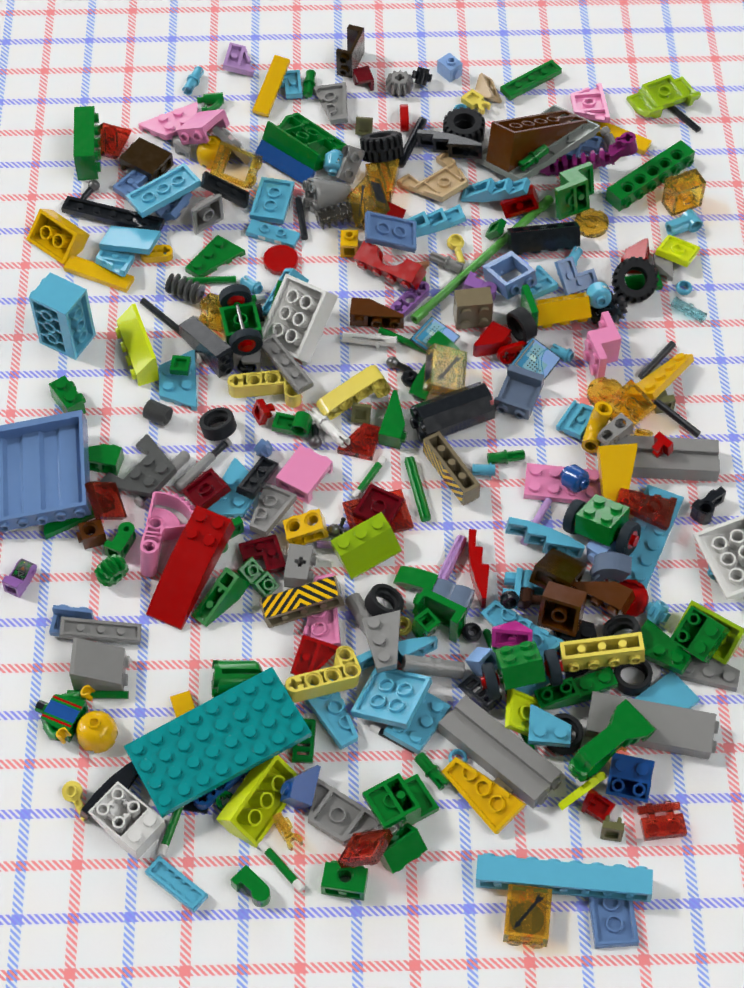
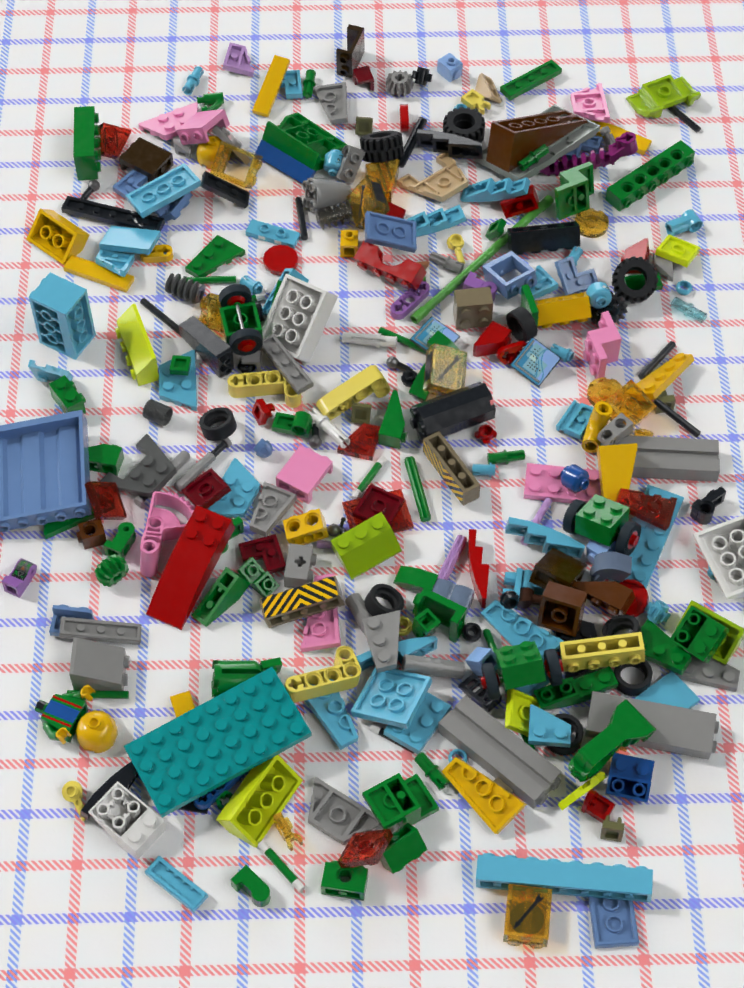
(48, 372): none -> medium azure wing
(169, 832): green bar -> none
(207, 213): light grey slope -> none
(257, 477): black tile -> none
(272, 200): medium azure plate -> none
(276, 663): none -> green plate
(301, 788): blue slope -> none
(311, 723): green slope -> none
(312, 655): red wing -> none
(373, 314): reddish brown slope -> none
(485, 429): none -> red plate
(510, 634): dark pink slope -> none
(519, 392): sand blue panel -> none
(662, 445): red tile -> none
(662, 826): clear red plate -> none
(683, 192): clear yellow brick -> none

